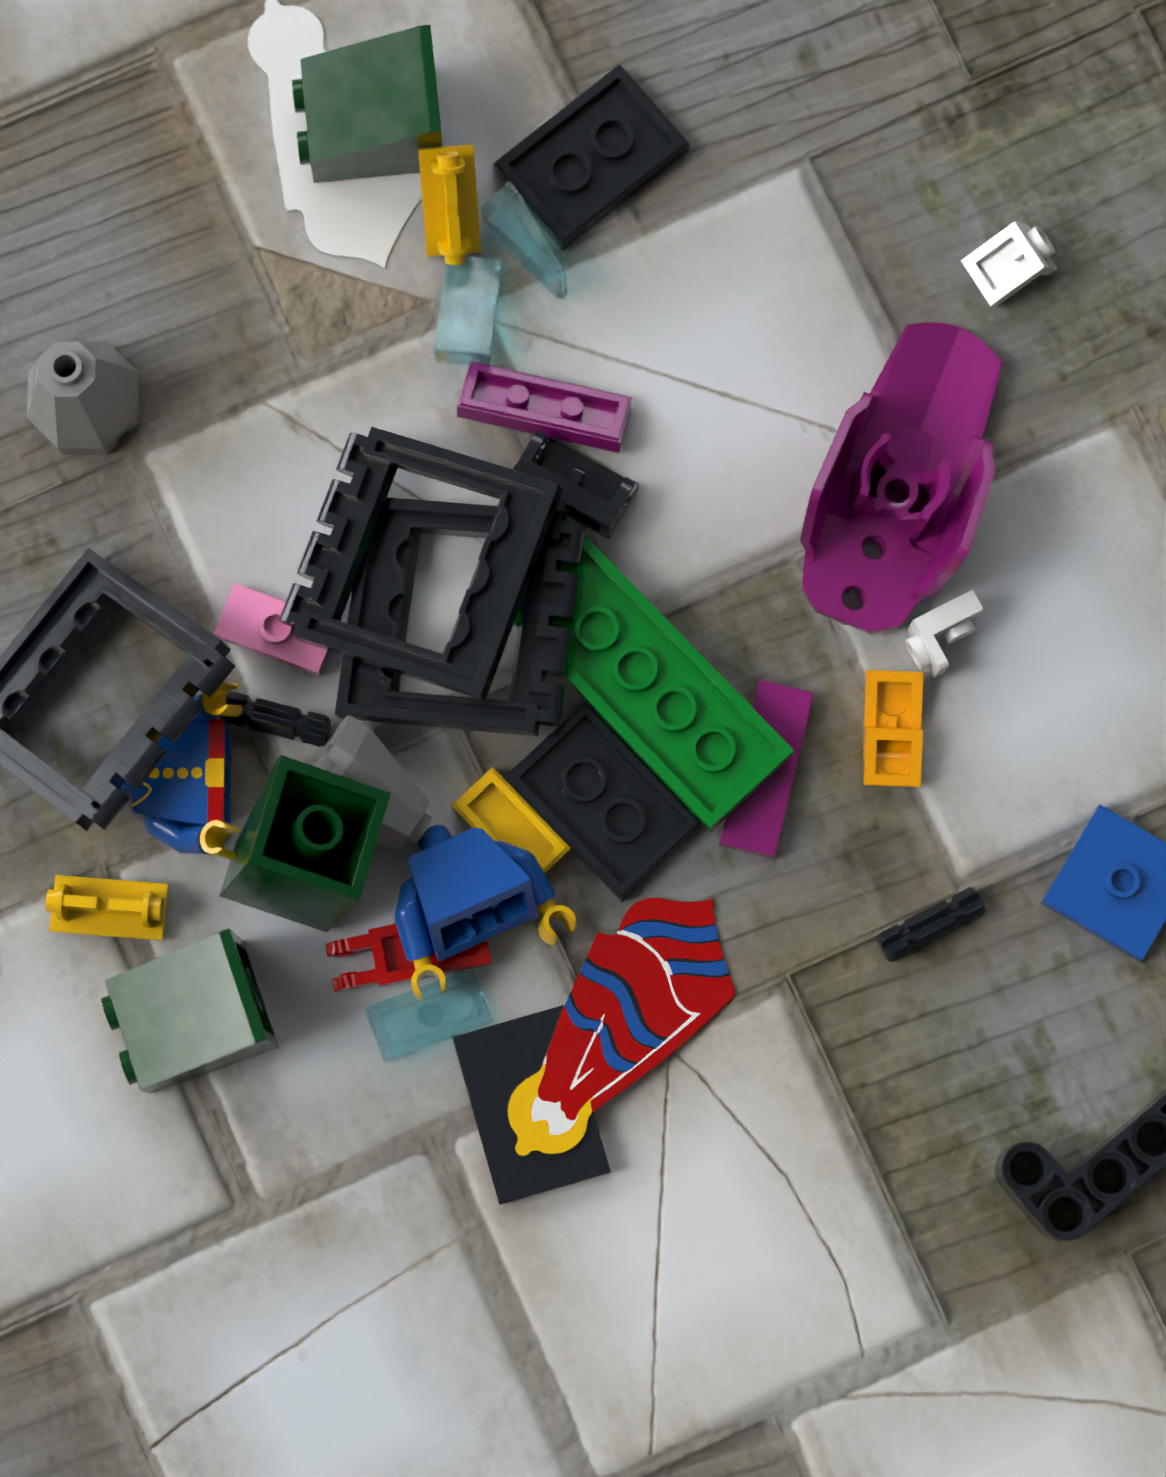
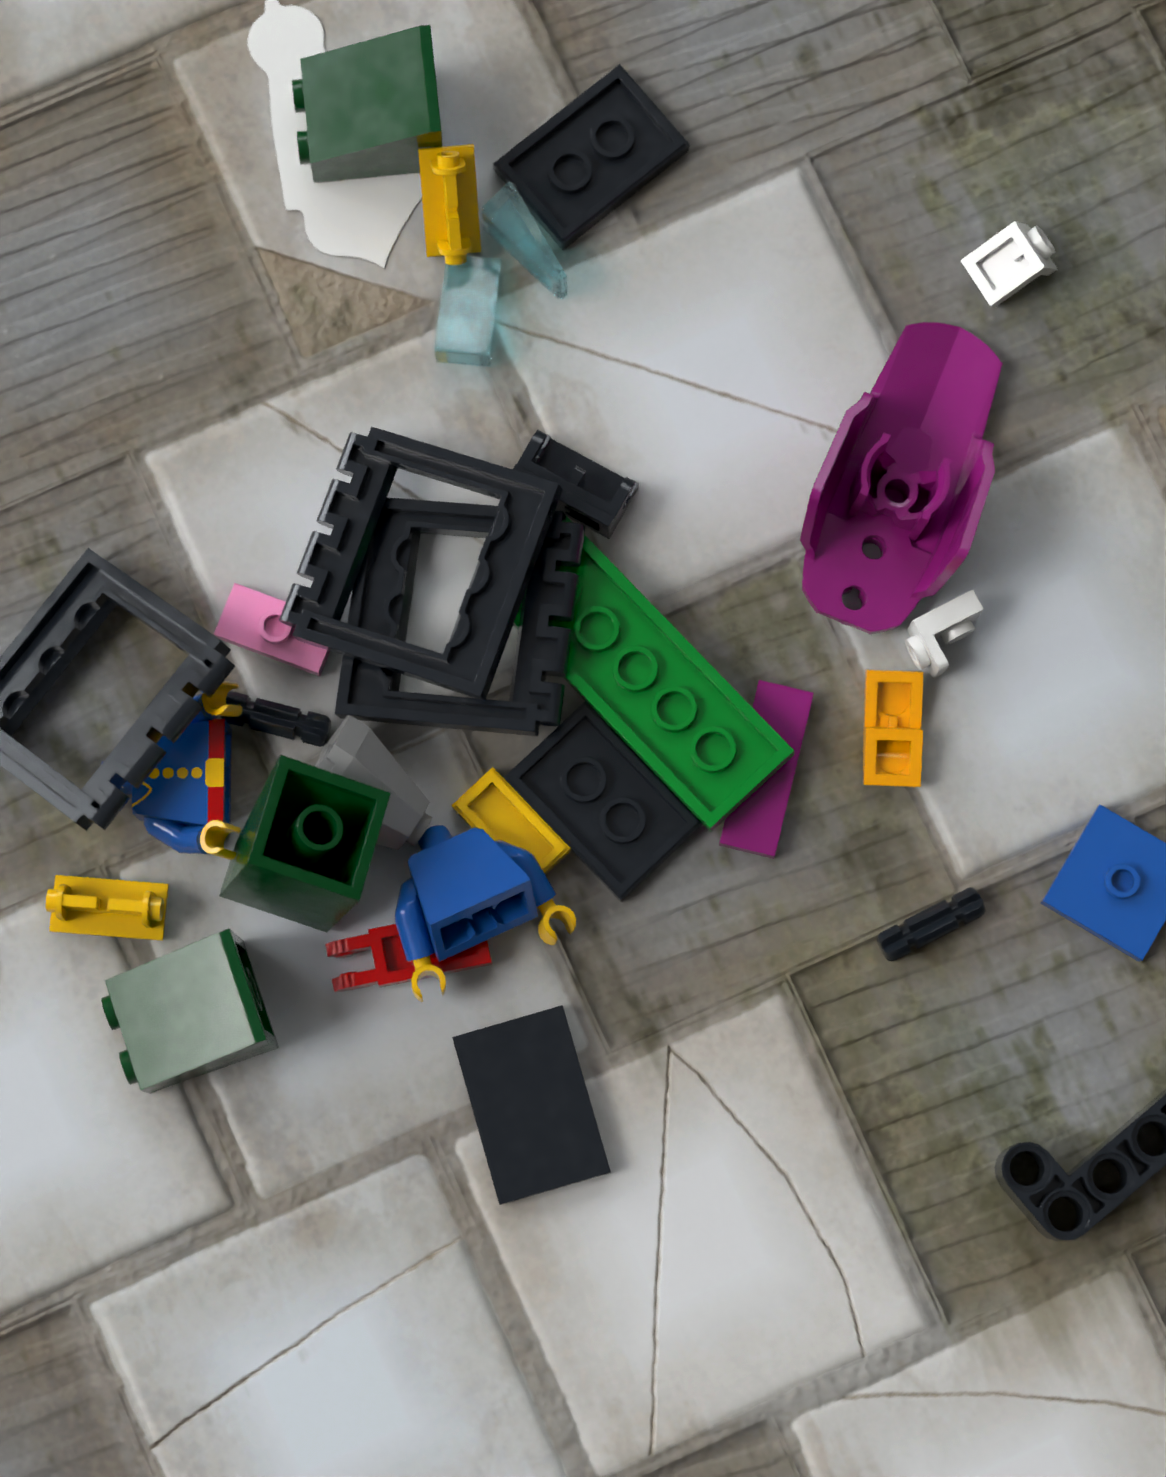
(83, 396): light grey cone -> none
(409, 1026): clear light blue slope -> none
(544, 404): magenta tile -> none
(623, 1017): red sticker -> none

